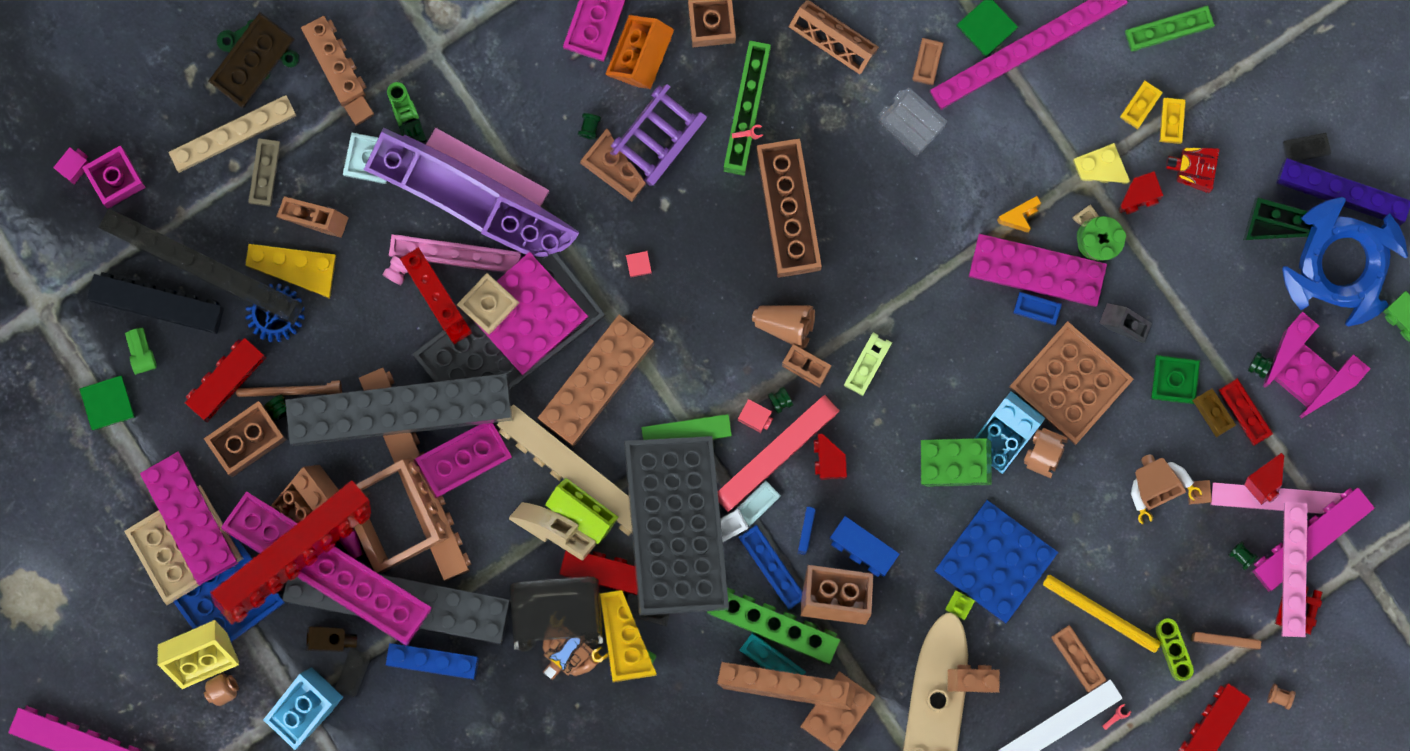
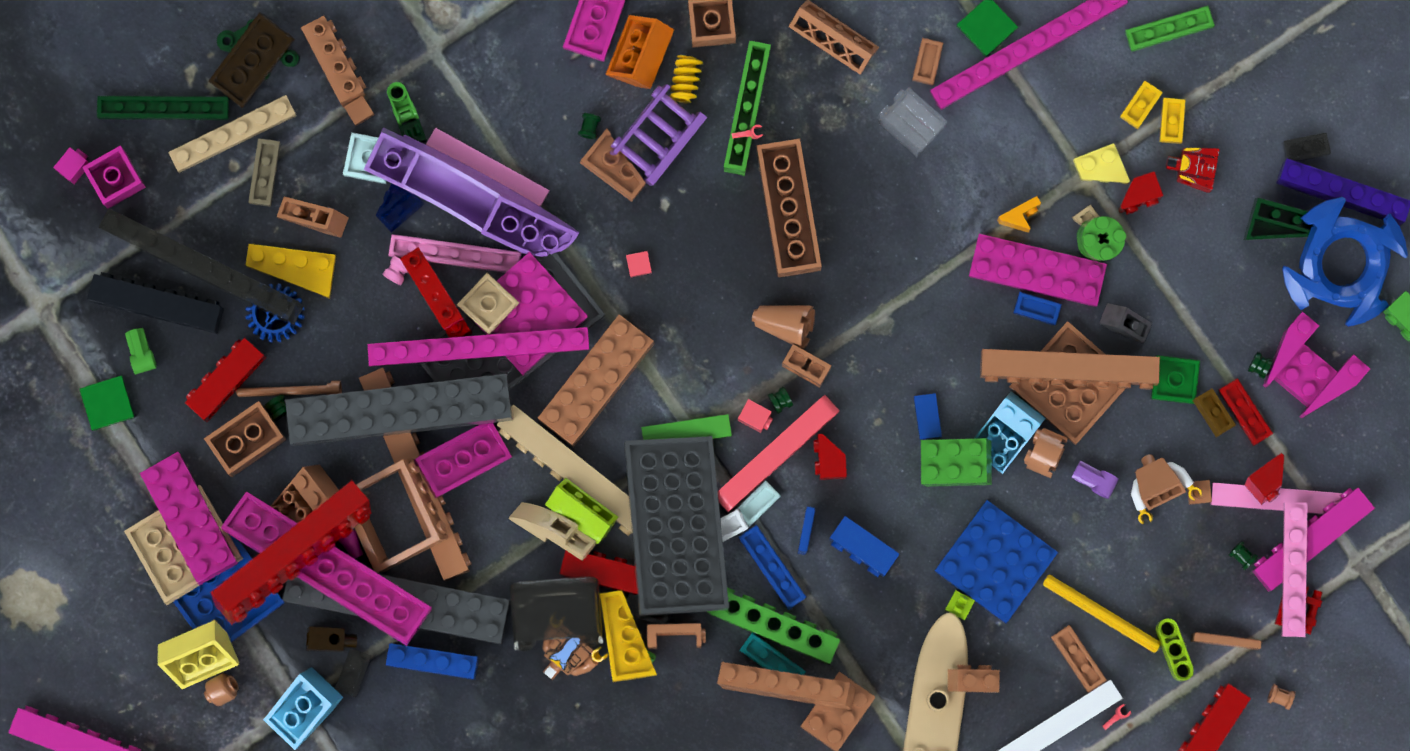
(163, 107): none -> dark green plate
(397, 207): none -> clear blue wing
(478, 346): none -> dark pink plate
(673, 630): none -> nougat panel
(685, 78): none -> yellow piece
(837, 595): nougat slope -> none
(867, 364): yellowish green plate -> none
(927, 416): none -> blue tile
(1069, 368): none -> nougat brick
(1099, 481): none -> medium lavender piece

